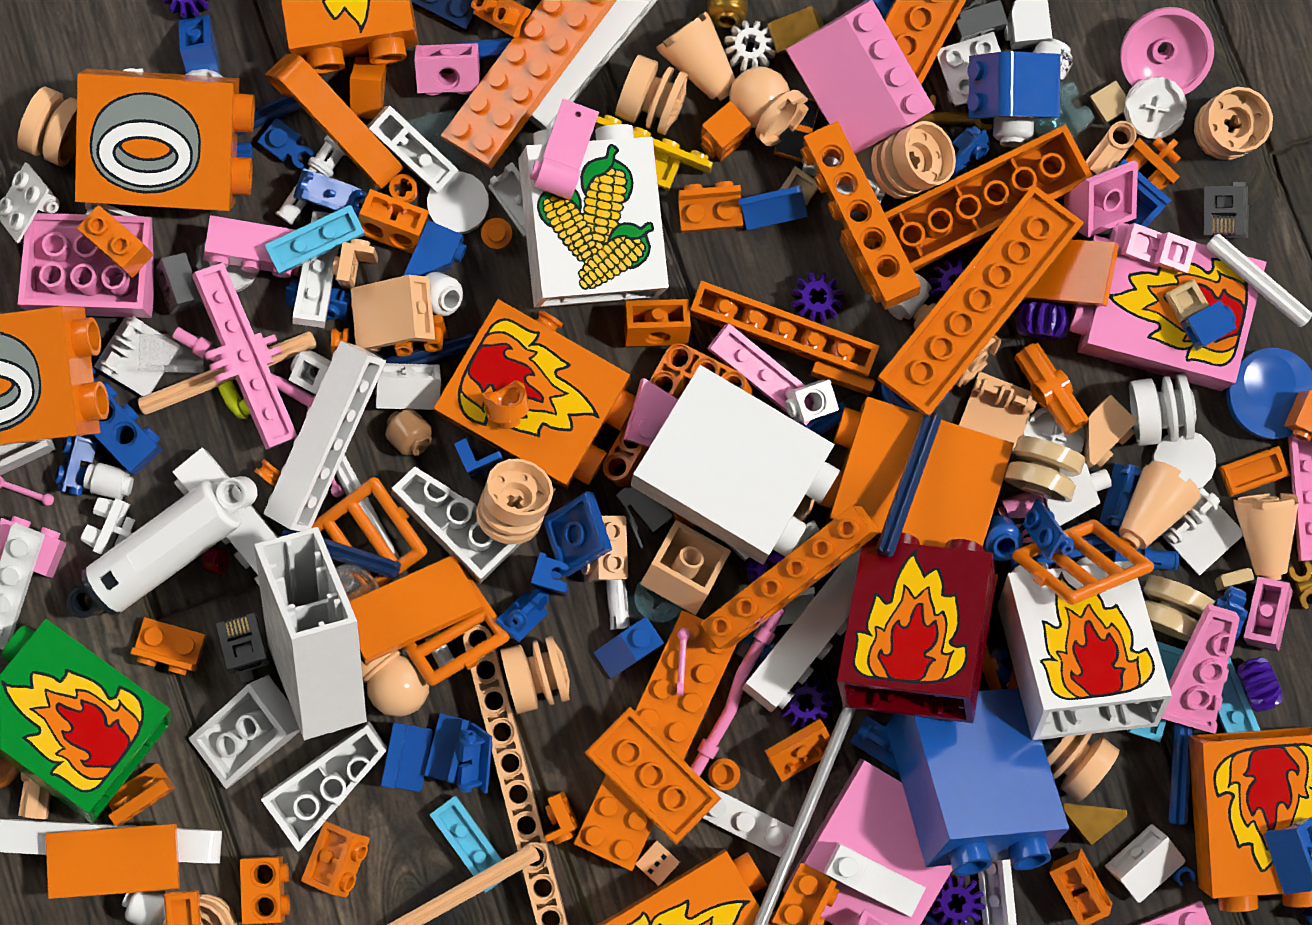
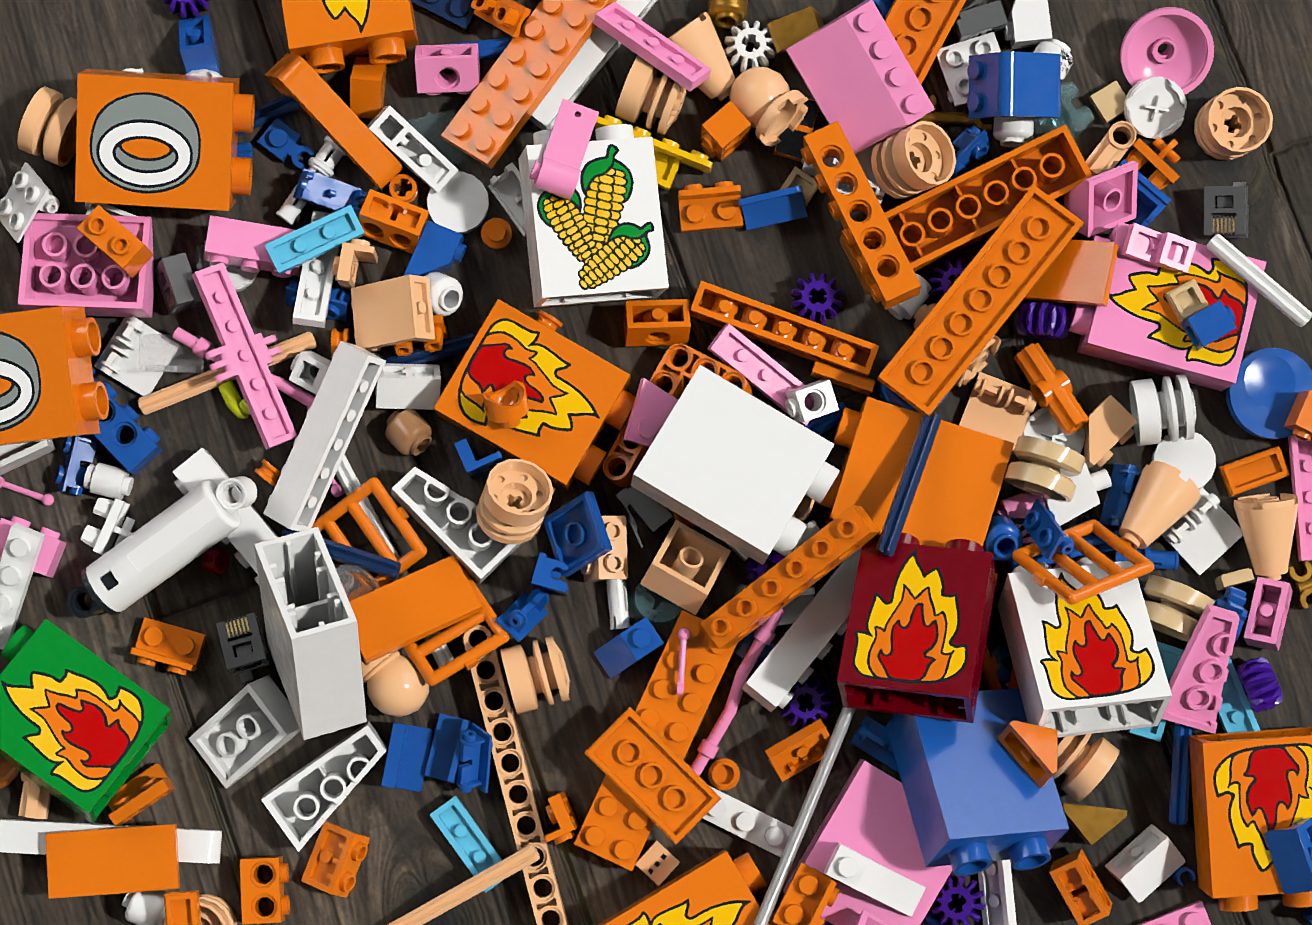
(652, 46): none -> bright pink plate
(1032, 748): none -> orange slope

